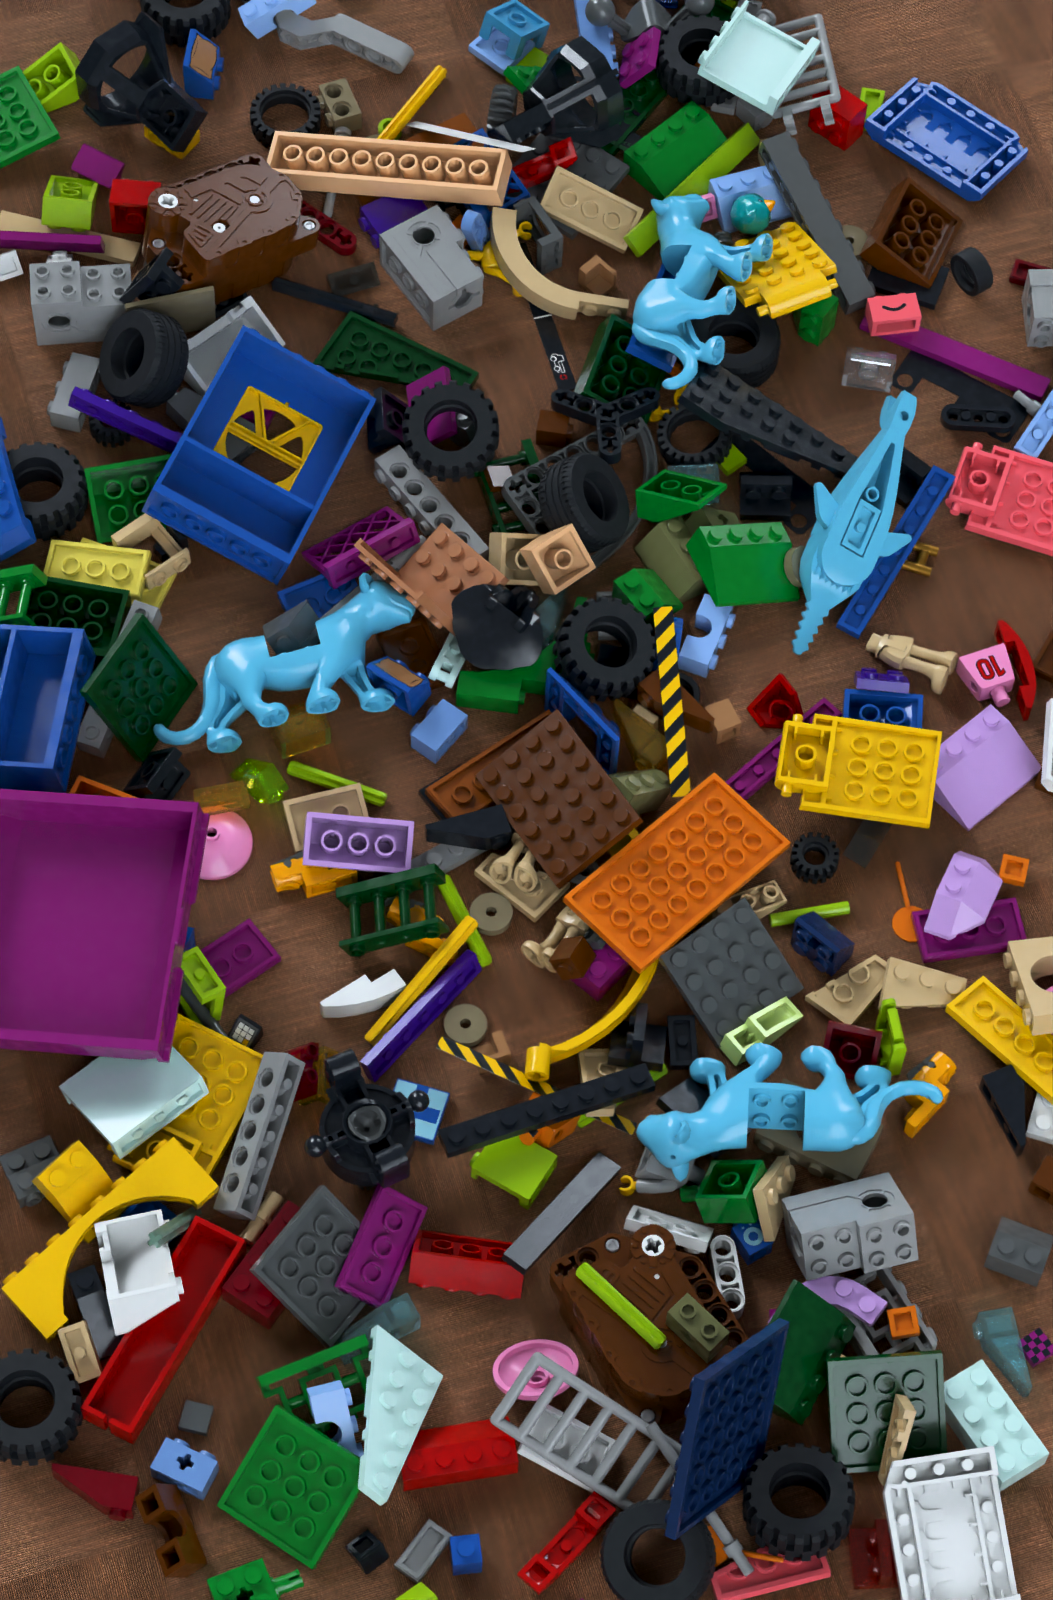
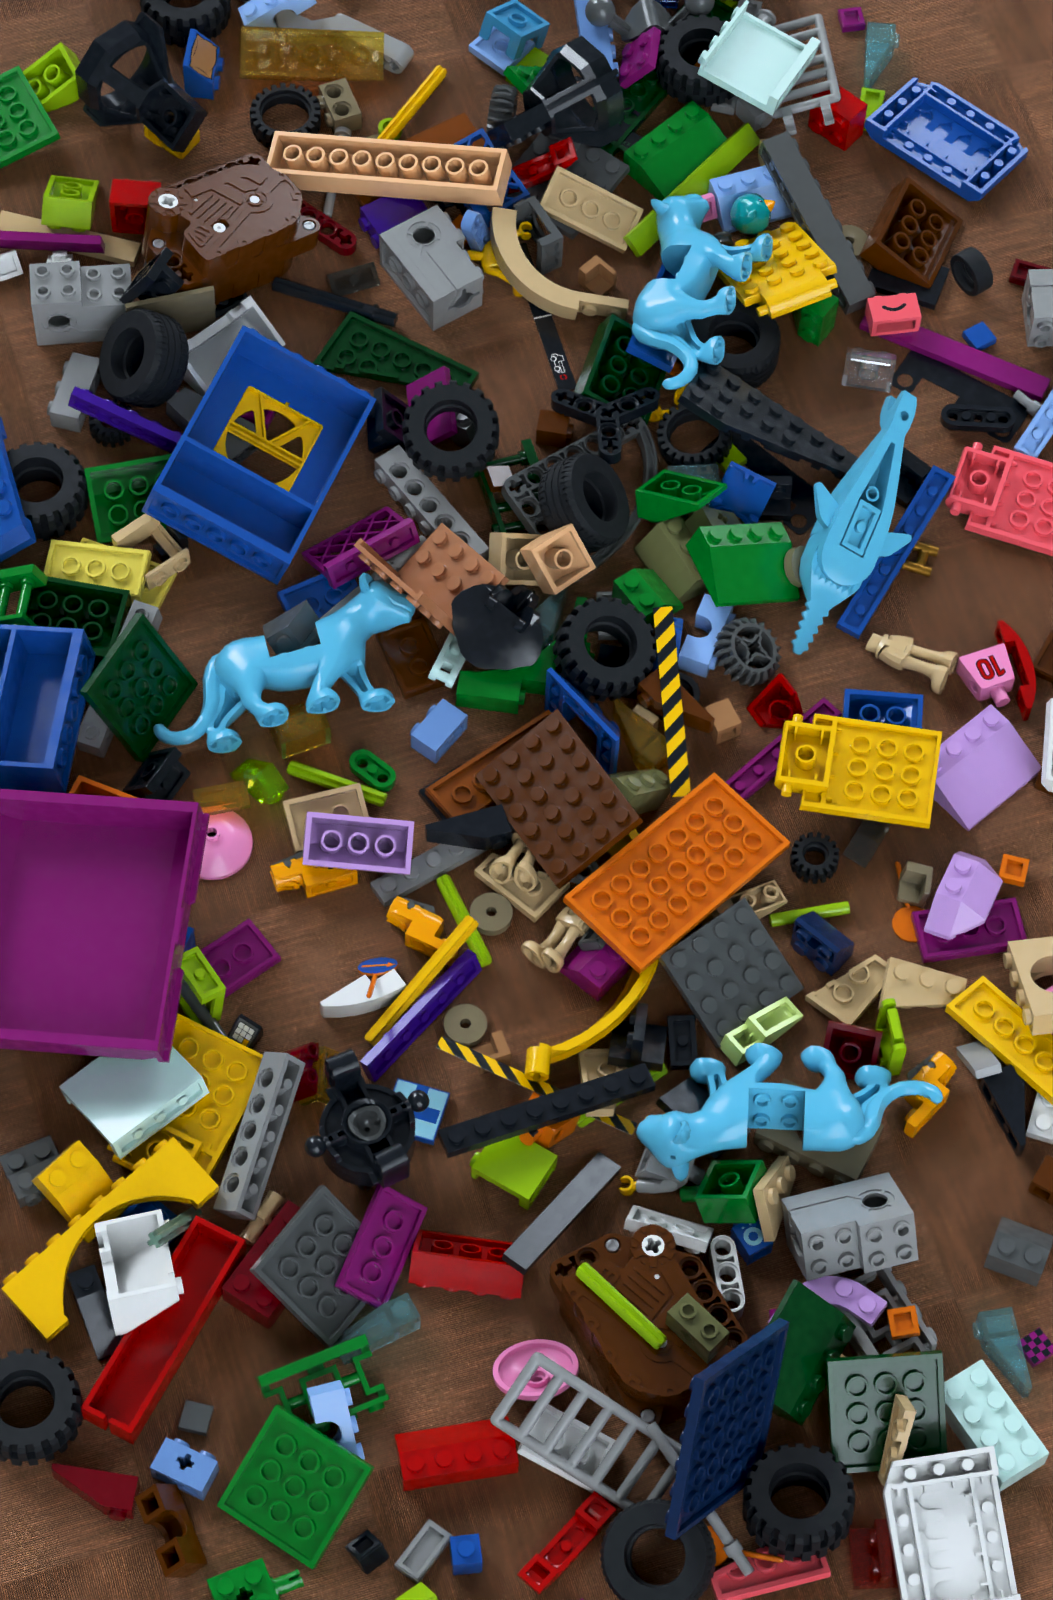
(80, 1351): tan plate -> none
(97, 166): magenta slope -> none
(310, 54): none -> clear yellow slope
(374, 771): none -> green plate
(374, 968): none -> piece
(388, 886): dark green fence -> none
(395, 1407): light aqua wing -> none
(407, 687): blue slope -> none
(472, 137): white sticker -> none
(572, 958): reddish brown brick -> none
(739, 652): none -> dark grey gear
(745, 493): none -> blue piece
(851, 19): none -> magenta tile
(879, 50): none -> clear light blue slope
(891, 682): dark purple plate -> none
(914, 883): none -> dark tan panel
(979, 336): none -> blue tile
(979, 1059): none -> light grey tile

